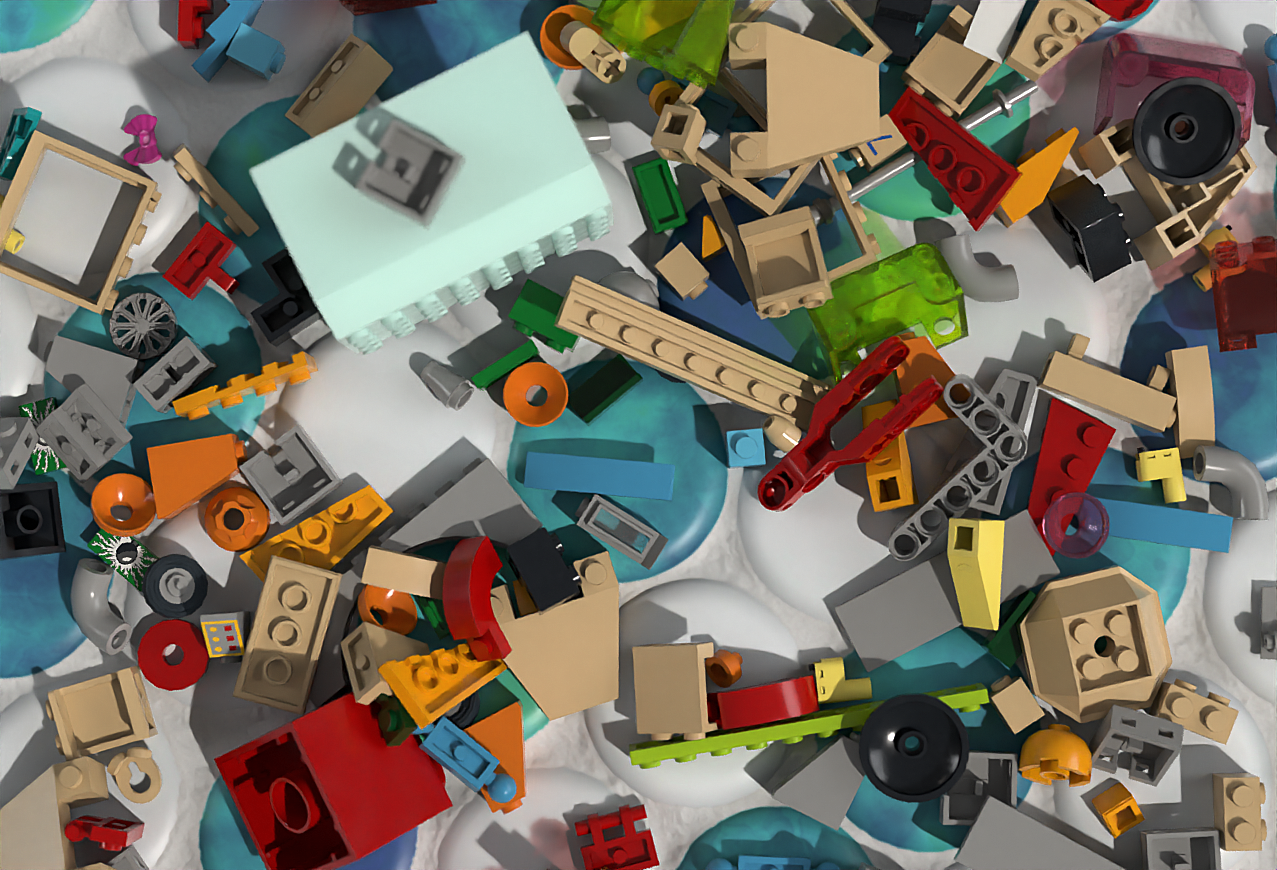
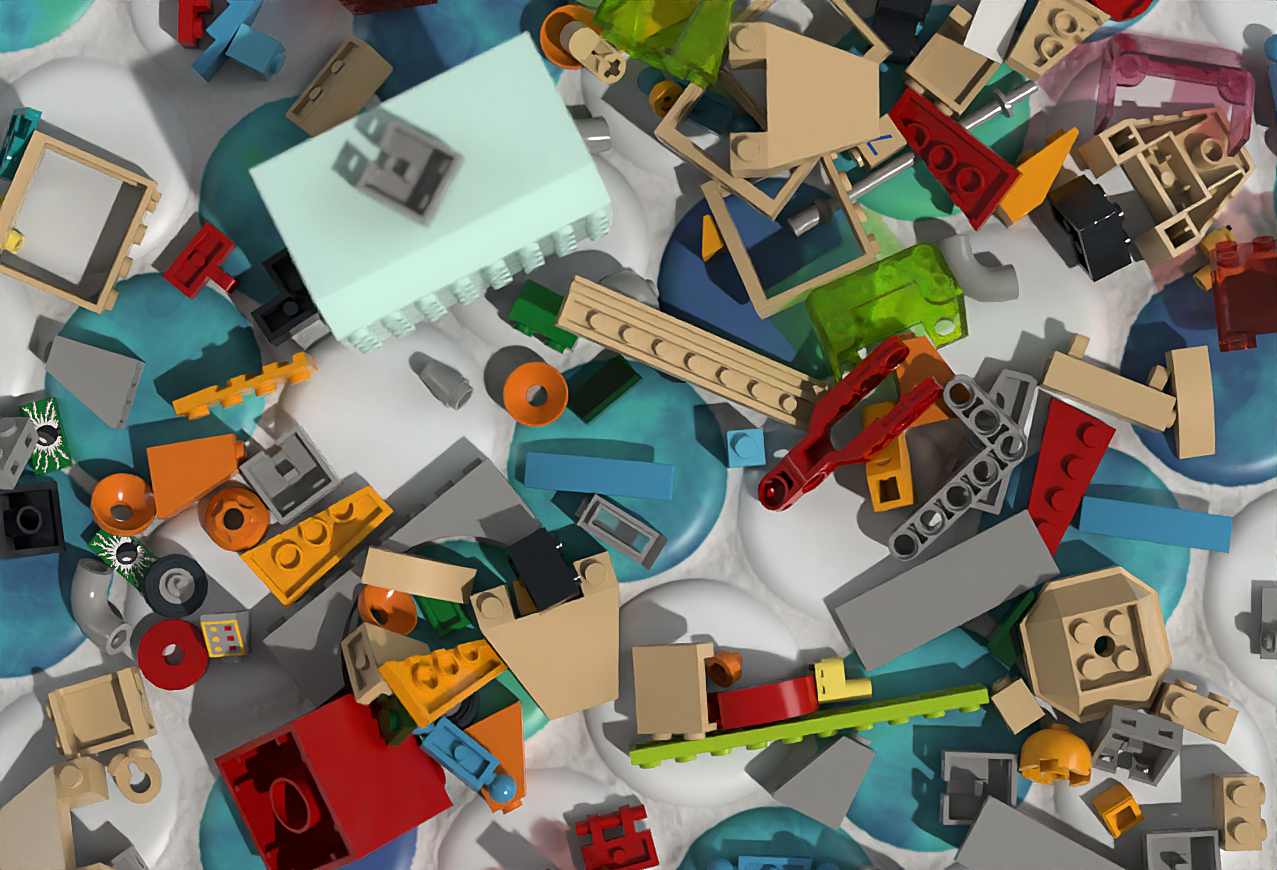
(84, 433): light grey slope -> none
(110, 831): red plate -> none
(143, 326): light grey wheel -> none
(147, 152): dark pink piece -> none
(175, 374): light grey brick -> none
(212, 192): tan wing -> none
(287, 635): tan tile -> none
(468, 598): red arch -> none
(505, 365): green tile -> none
(660, 195): green tile -> none
(679, 133): tan brick -> none
(683, 273): tan brick -> none
(781, 433): tan hose -> none
(786, 262): tan panel -> none
(919, 771): black dish -> none
(976, 569): light yellow slope -> none
(1092, 525): clear pink piece -> none
(1162, 465): light yellow piece -> none
(1204, 144): black dish -> none
(1238, 475): light grey cylinder -> none

